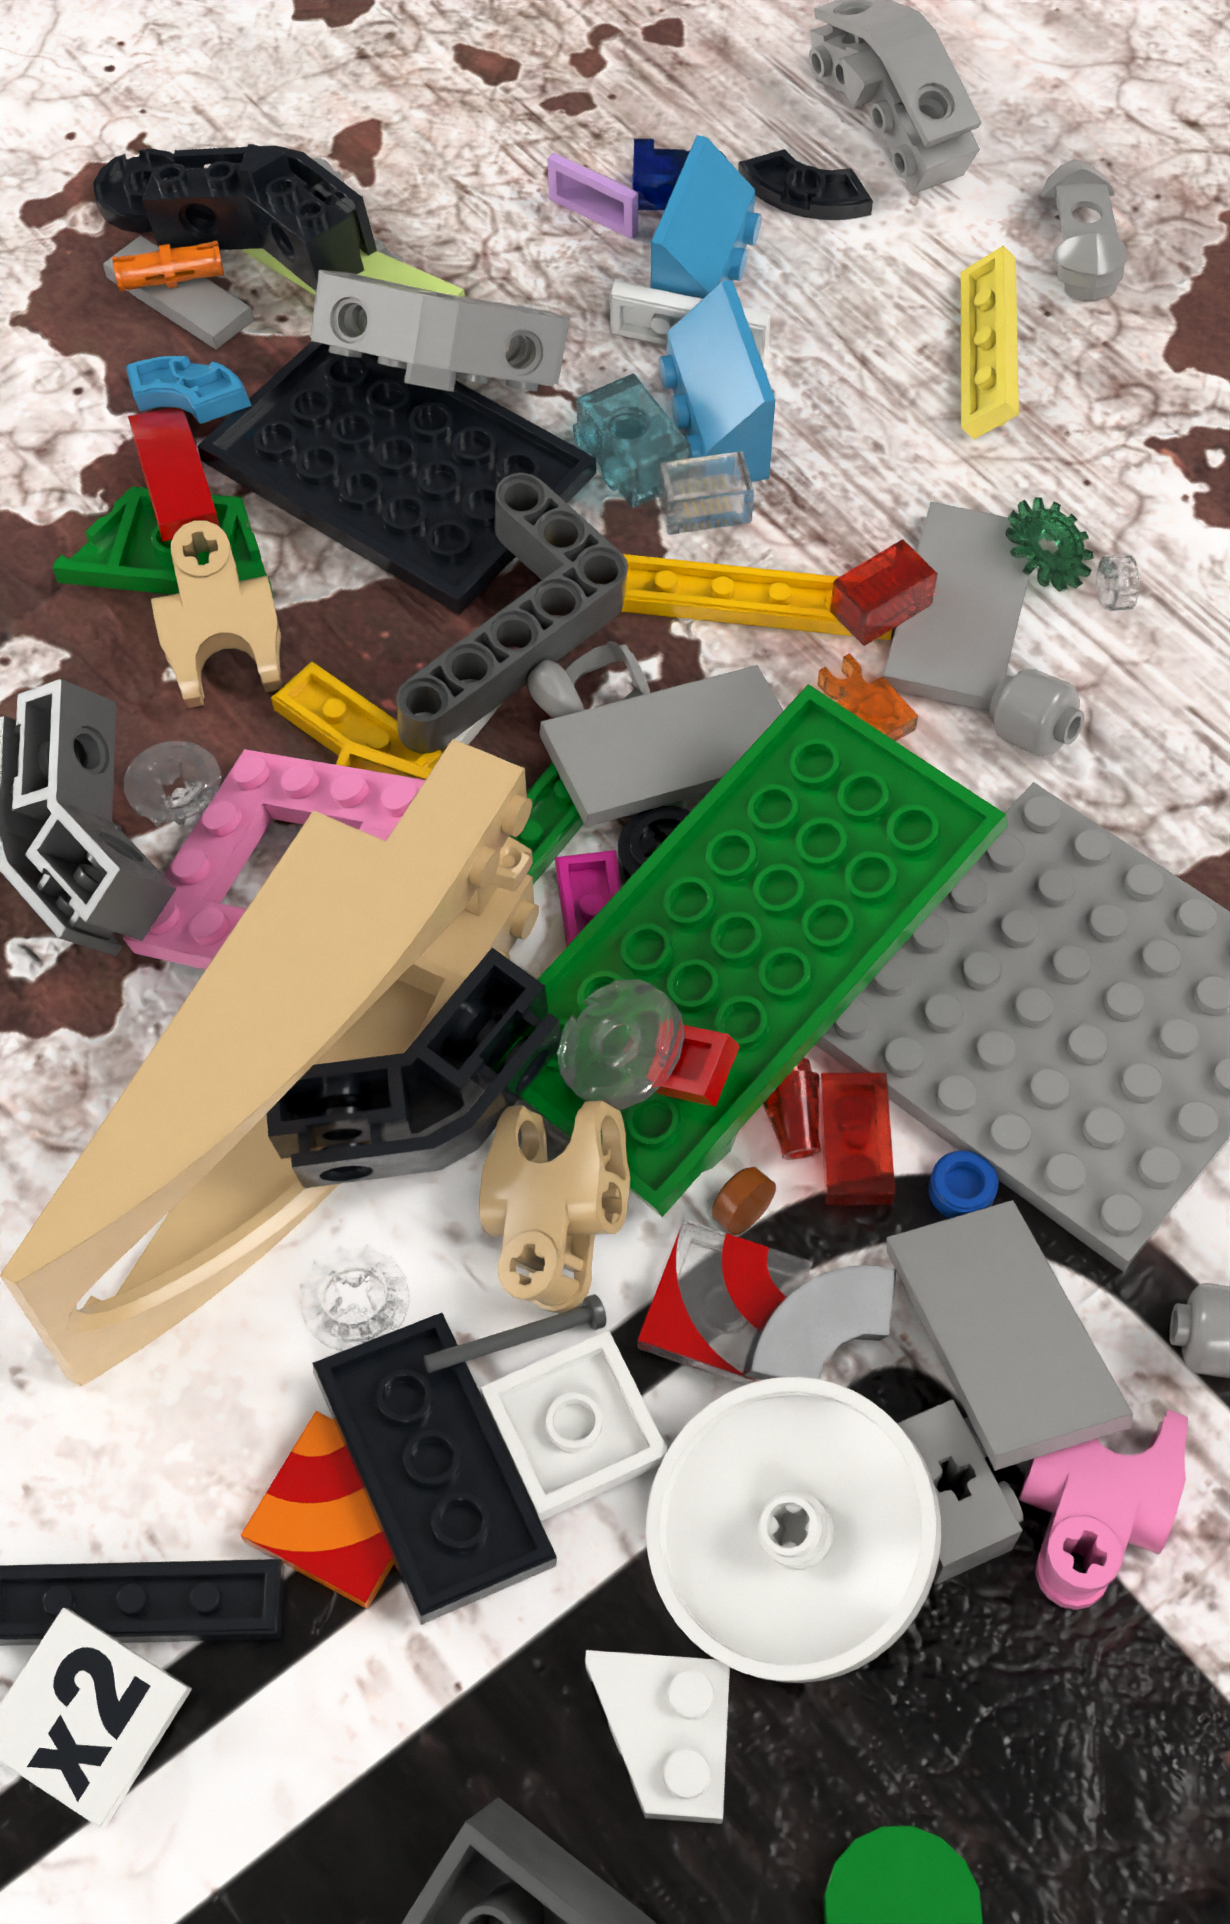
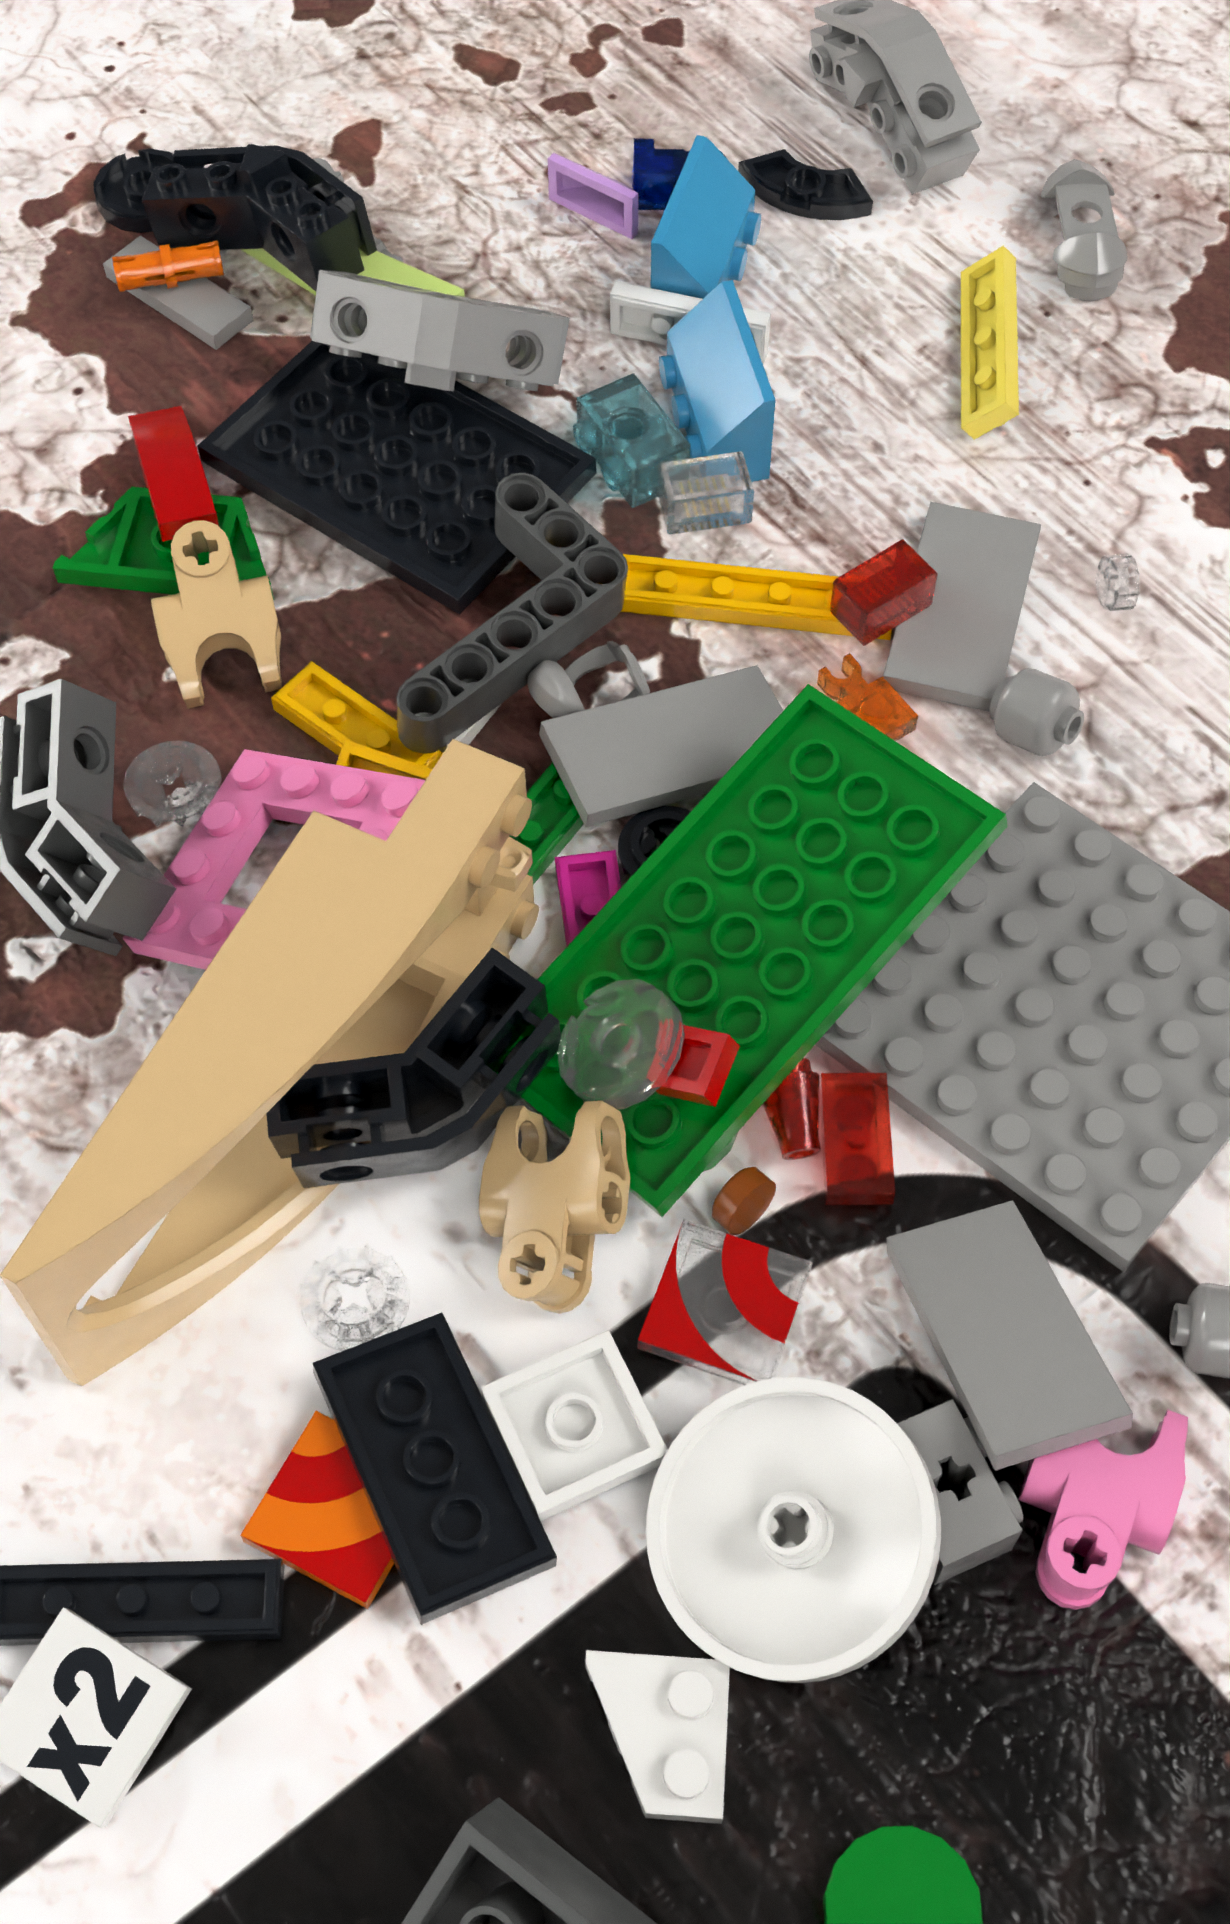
(194, 387): dark azure tile -> none
(591, 1312): dark grey piece -> none
(819, 1318): tile -> none
(962, 1184): blue tile -> none
(1065, 563): clear green gear -> none

